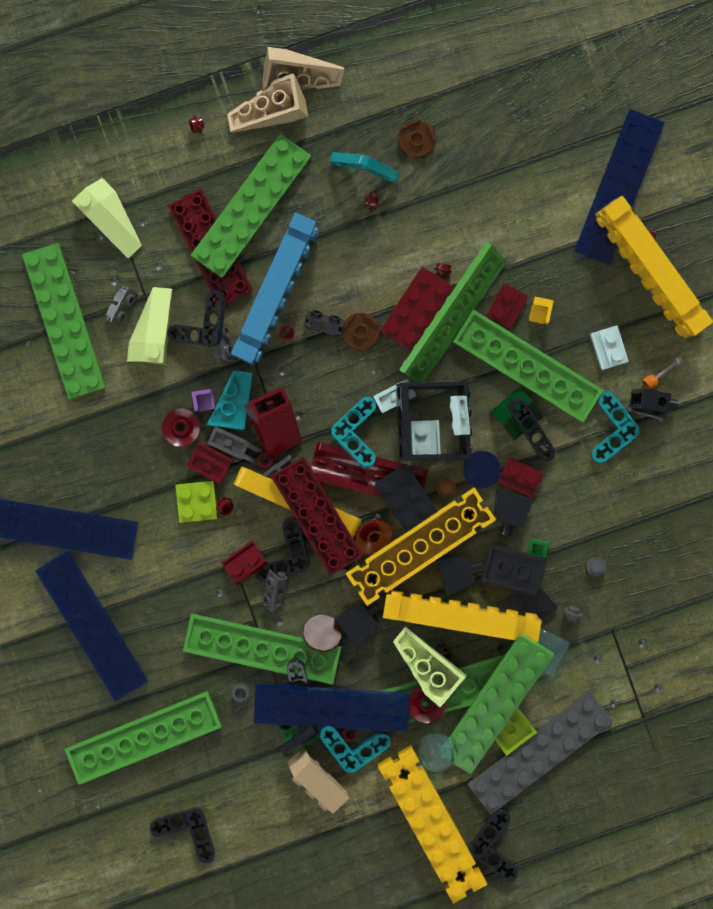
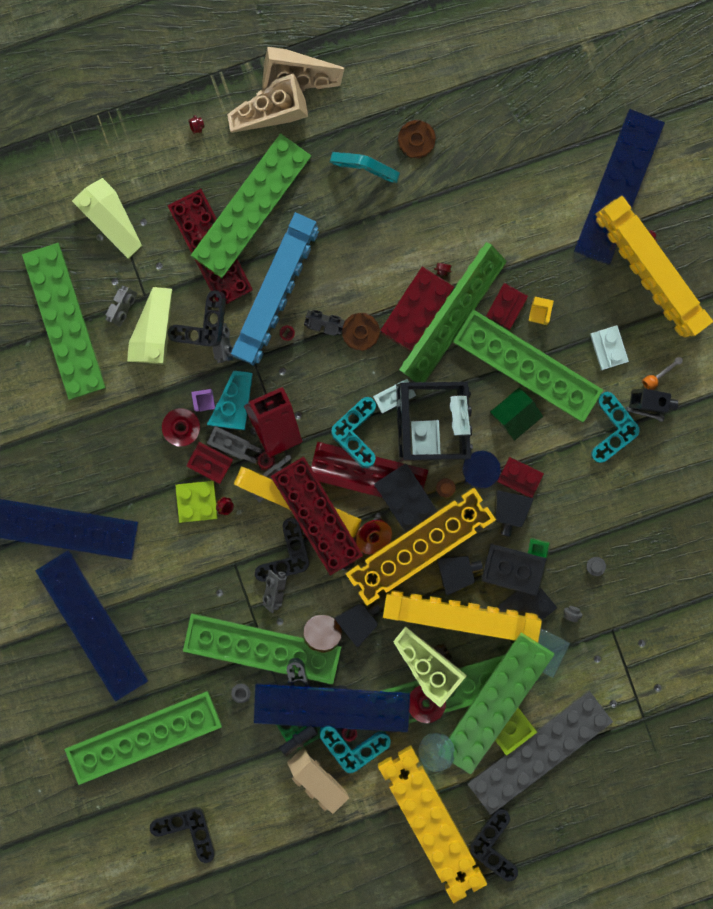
(244, 563): dark red plate -> none
(371, 201): dark red plate -> none
(531, 430): black beam -> none

